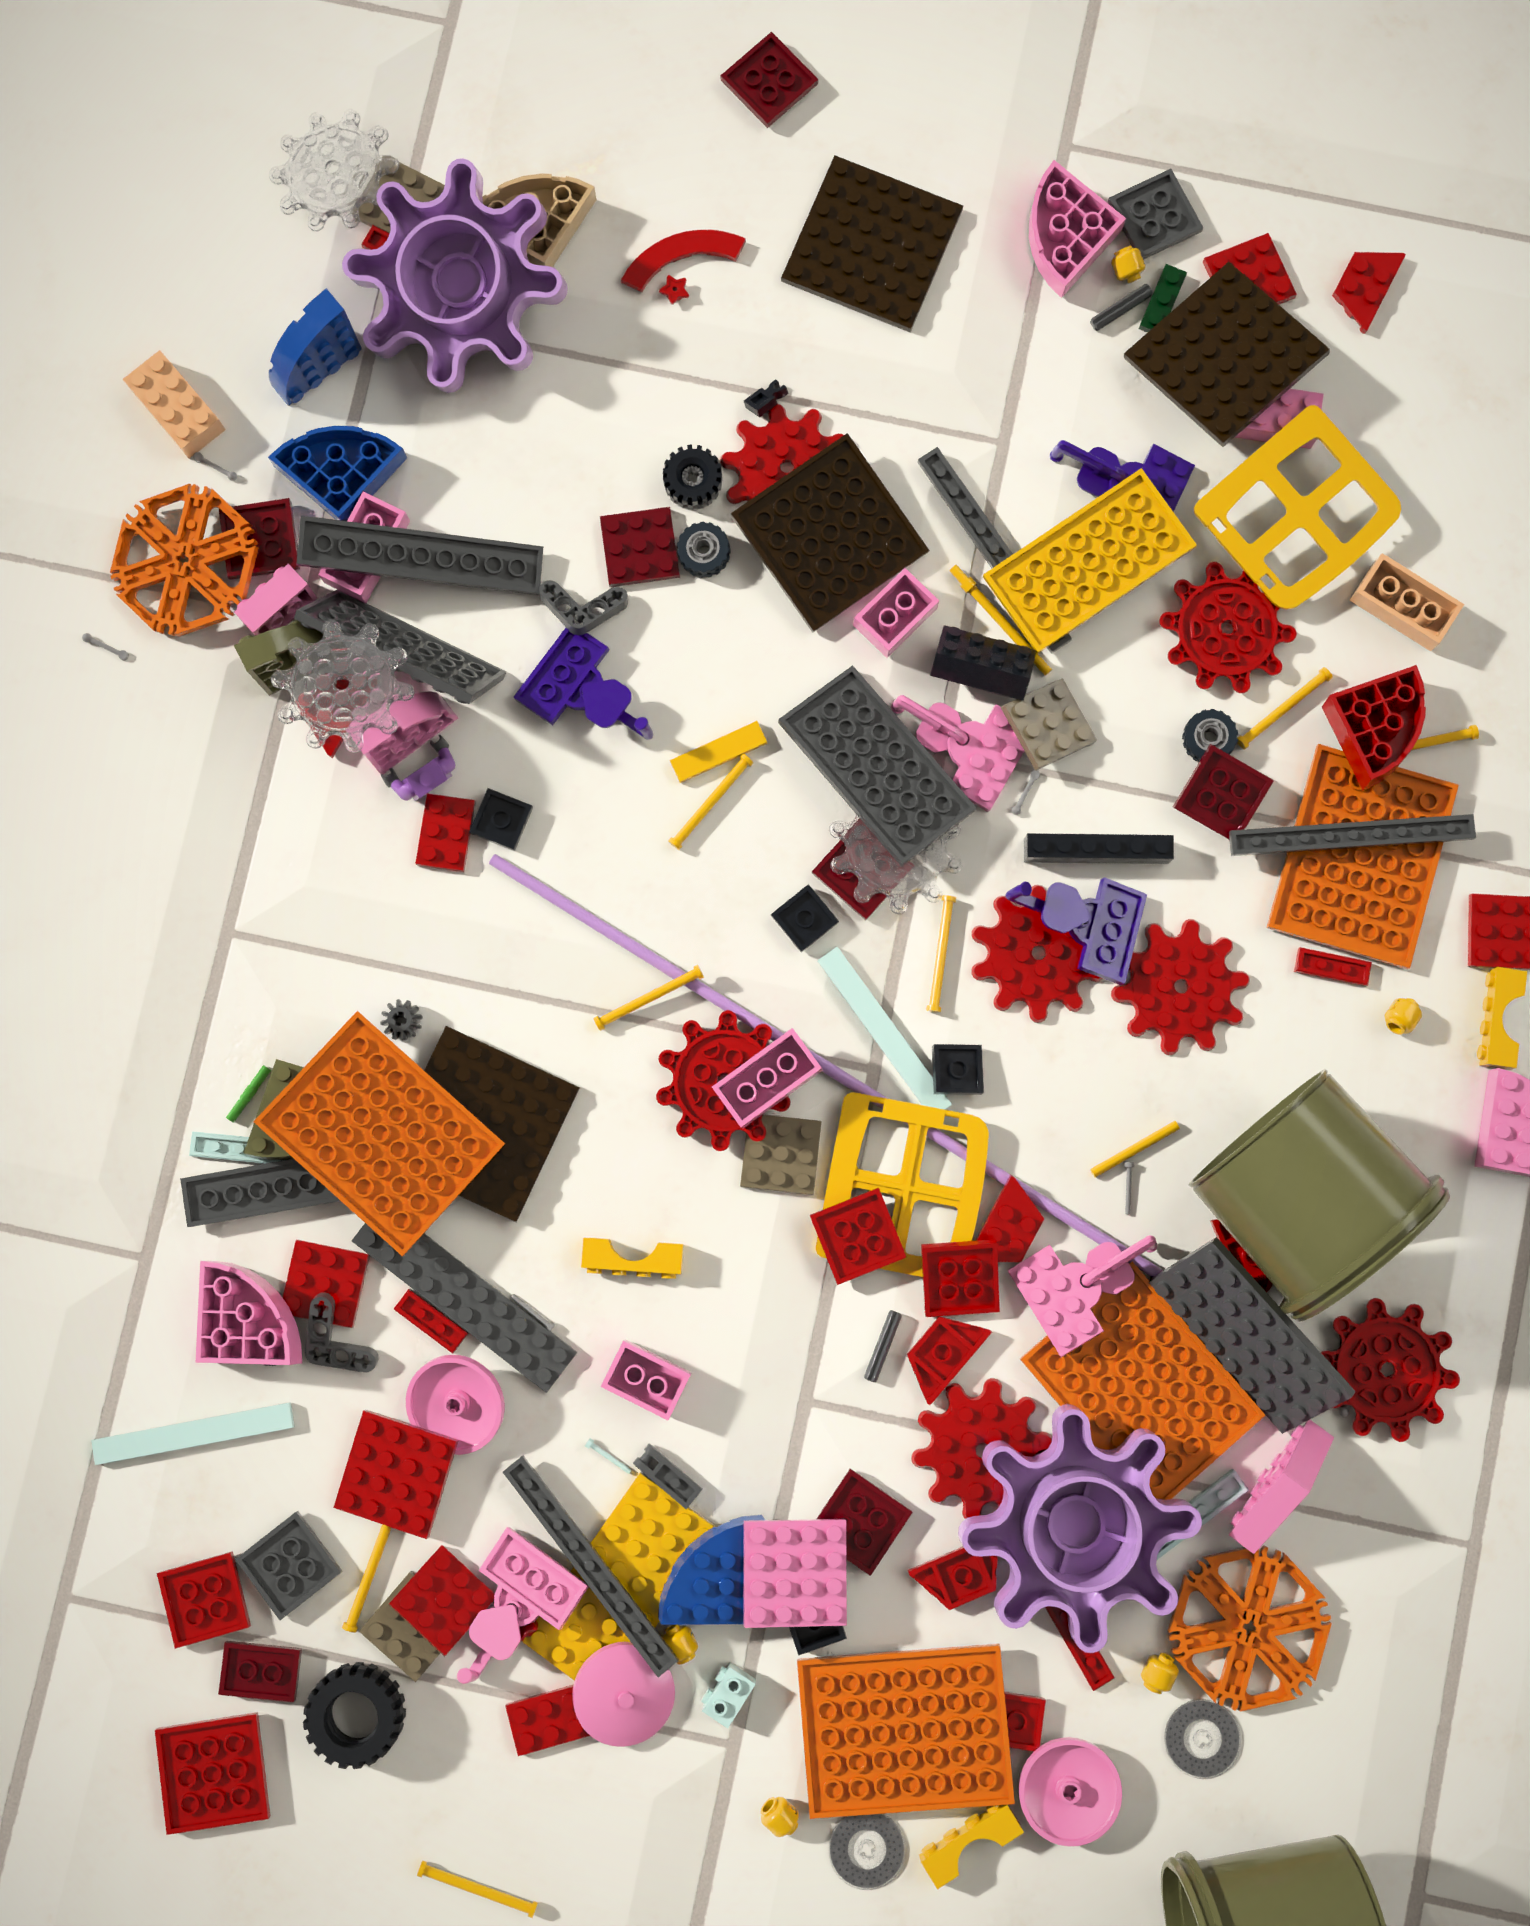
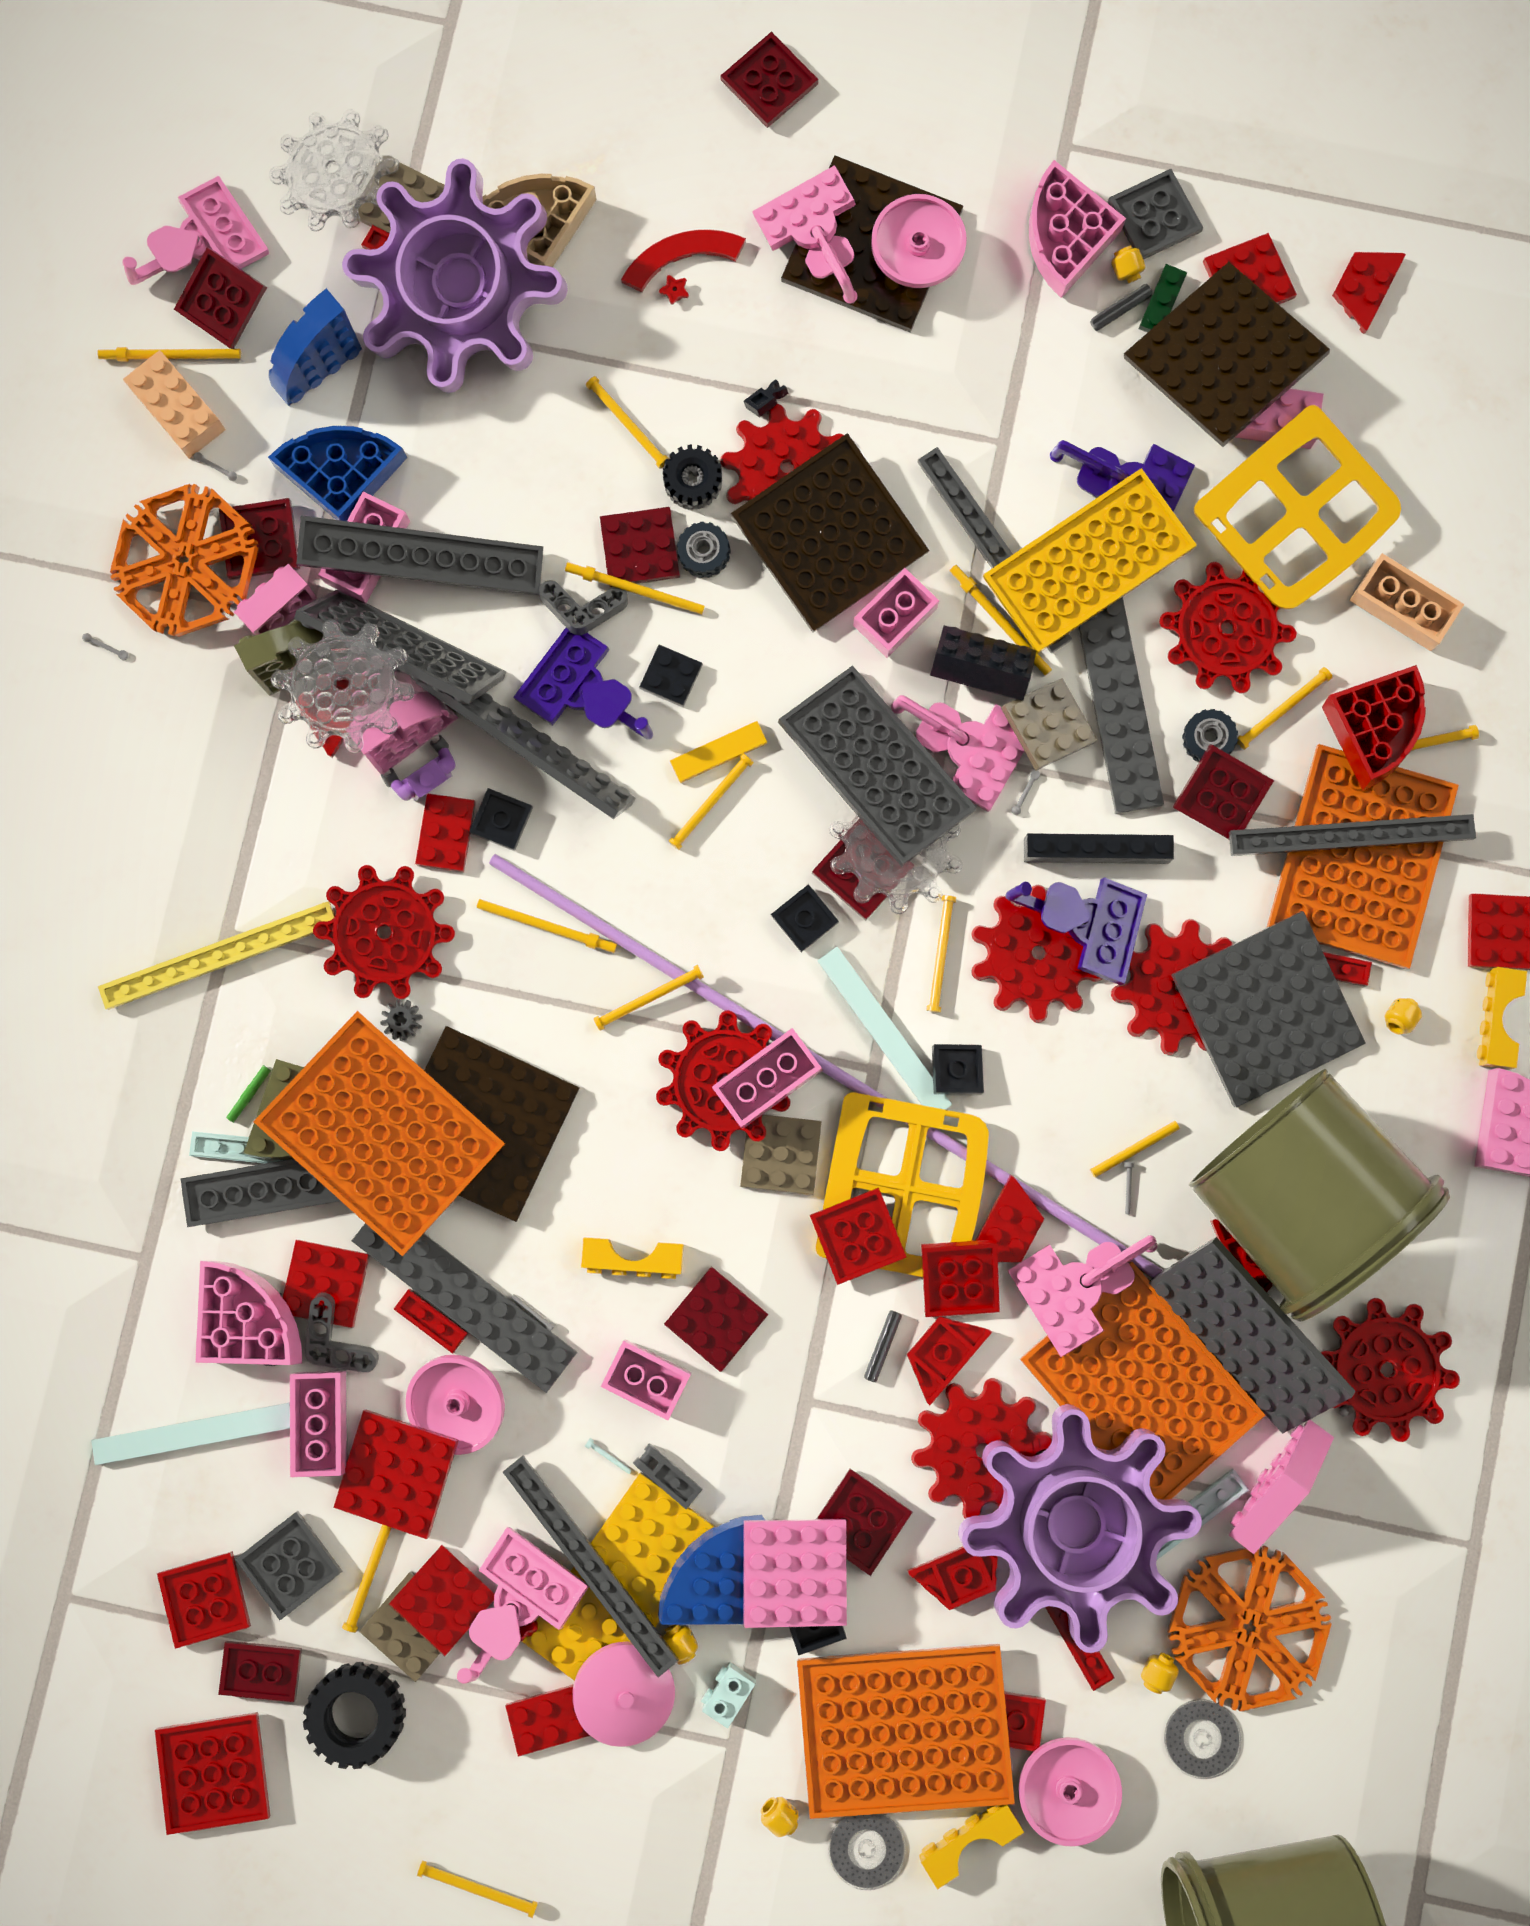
(123, 354): none -> yellow bar
(213, 223): none -> bright pink plate
(214, 956): none -> light yellow plate
(220, 298): none -> dark red plate
(318, 1424): none -> bright pink brick
(378, 905): none -> red plate
(542, 752): none -> dark grey plate
(590, 574): none -> yellow bar
(591, 940): none -> yellow bar
(593, 383): none -> yellow bar
(671, 675): none -> black plate
(716, 1319): none -> dark red plate
(809, 219): none -> bright pink plate
(918, 240): none -> bright pink dish
(1120, 710): none -> dark grey plate
(1268, 1009): none -> dark grey plate

